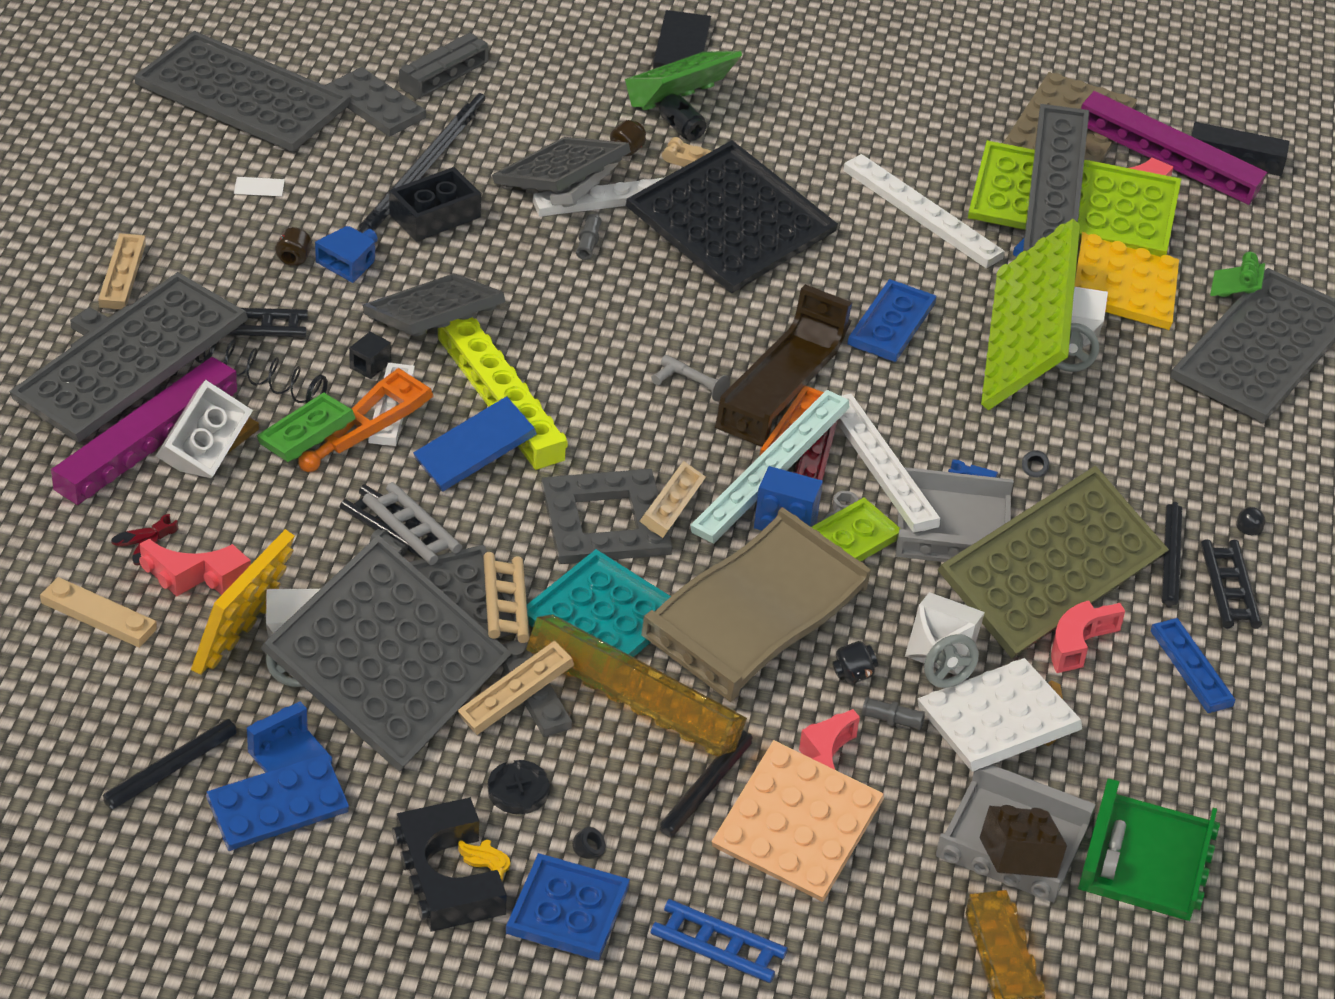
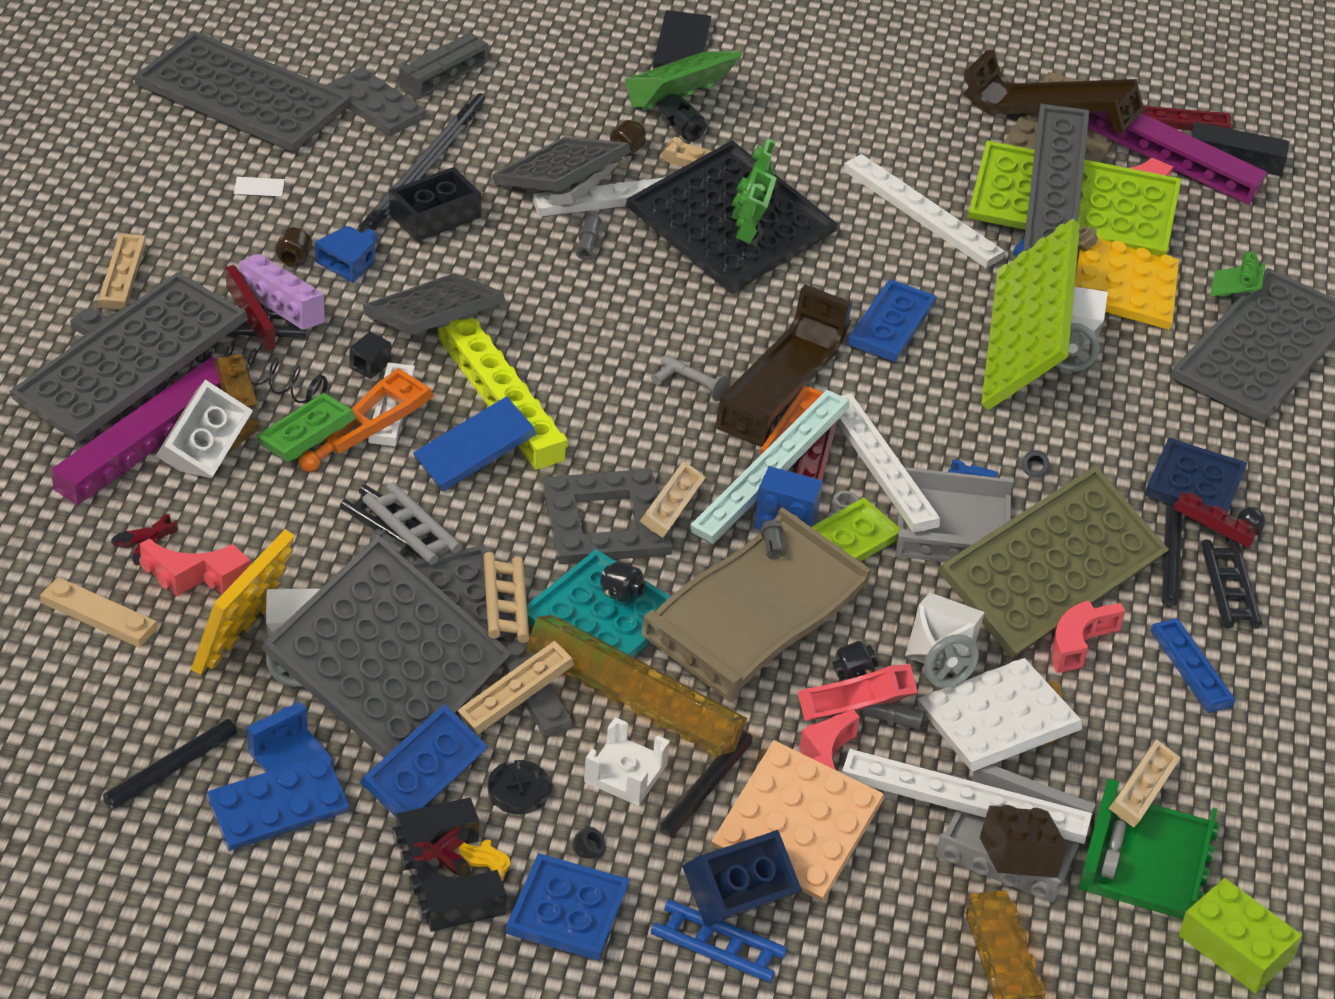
(235, 379): none -> pearl gold plate
(247, 301): none -> dark red tile
(283, 292): none -> lavender brick
(424, 763): none -> blue plate
(444, 851): none -> dark red piece
(623, 582): none -> black head
(625, 766): none -> white panel
(741, 877): none -> dark blue brick
(754, 192): none -> bright green bracket
(772, 531): none -> dark grey pin
(858, 693): none -> coral arch
(956, 792): none -> white plate
(998, 96): none -> dark brown panel
(1087, 237): none -> dark tan plate
(1144, 783): none -> tan plate
(1184, 118): none -> dark red tile
(1196, 471): none -> dark blue plate
(1215, 518): none -> dark red plate
(1240, 935): none -> lime brick

